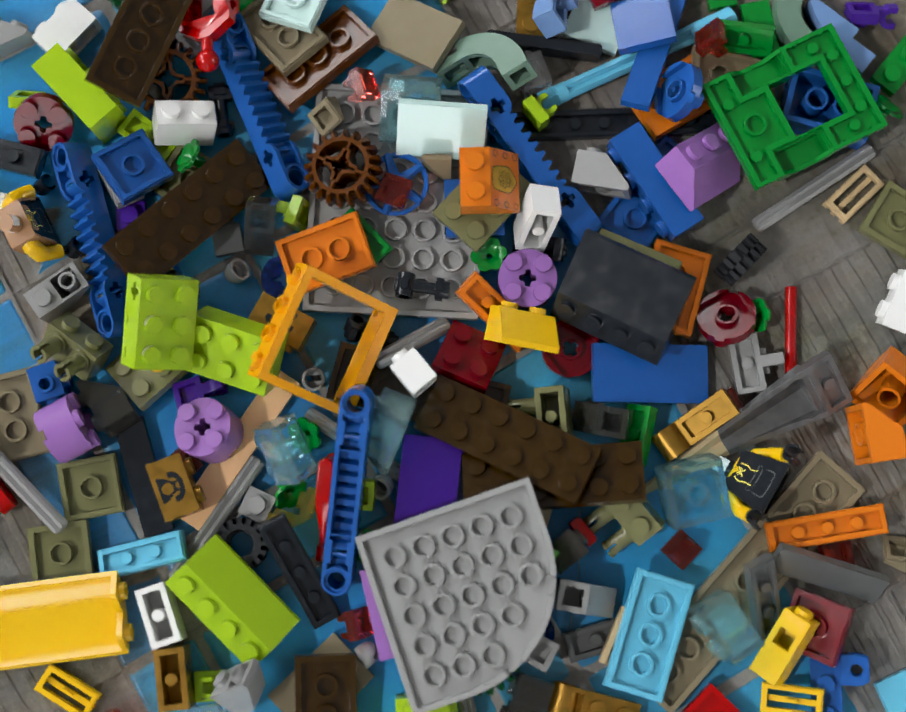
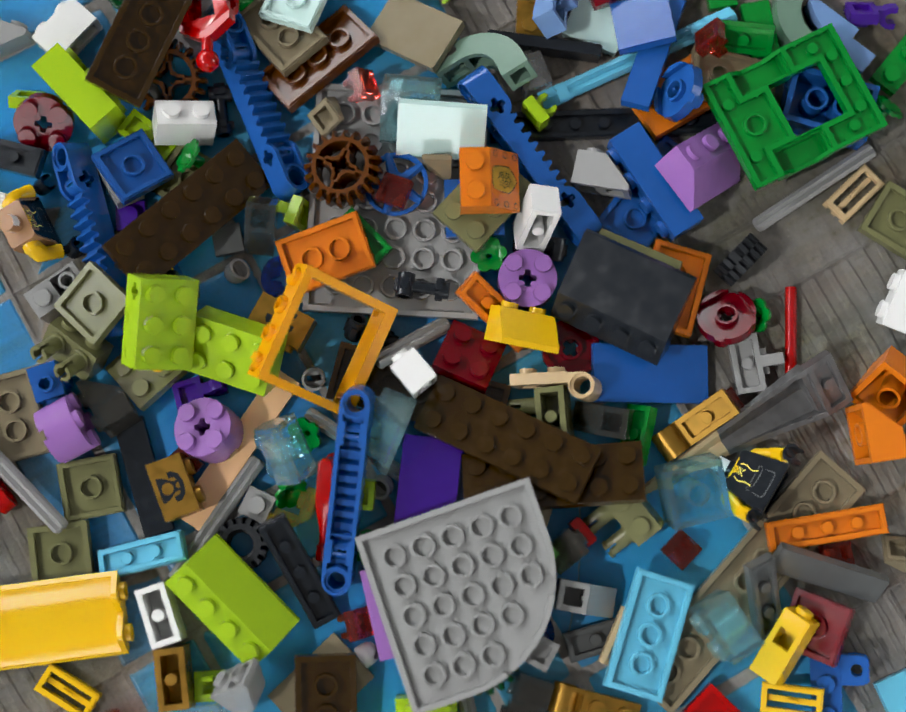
(93, 303): none -> plate
(529, 379): none -> tan plate

